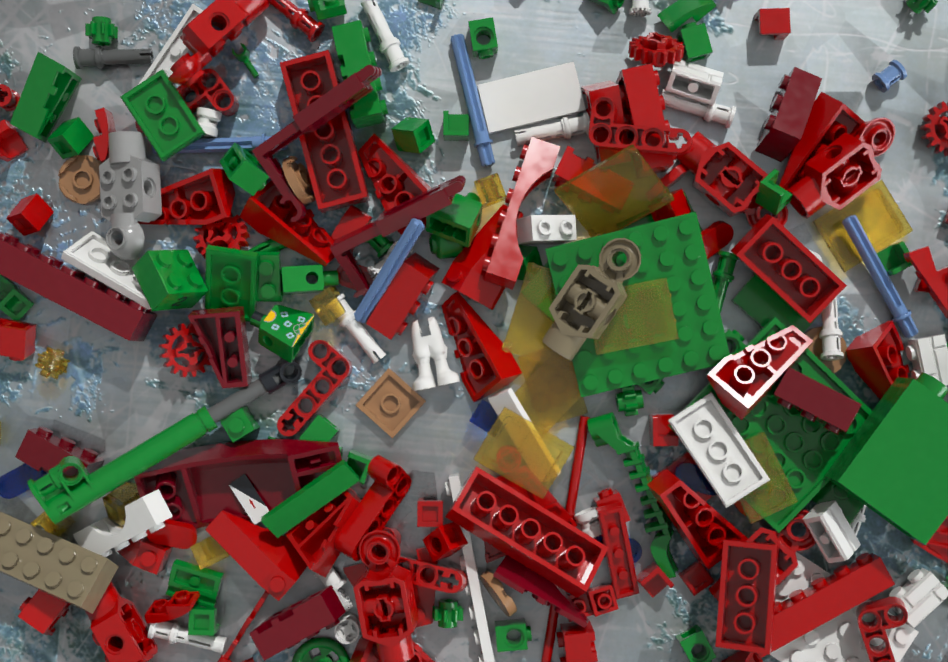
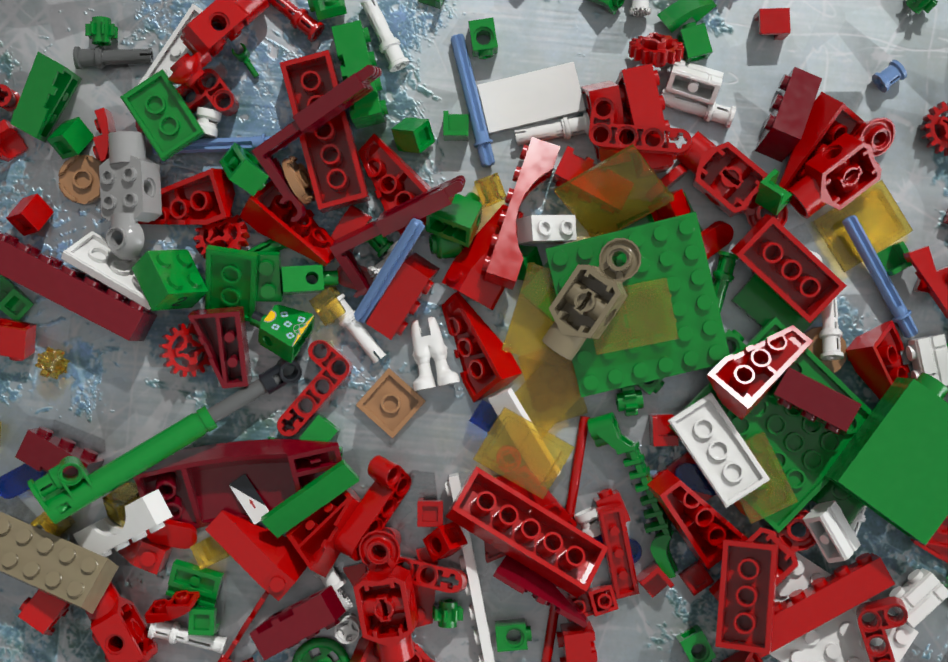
(239, 424): green brick -> none
(359, 463): green panel -> none
(497, 593): medium nougat tile -> none

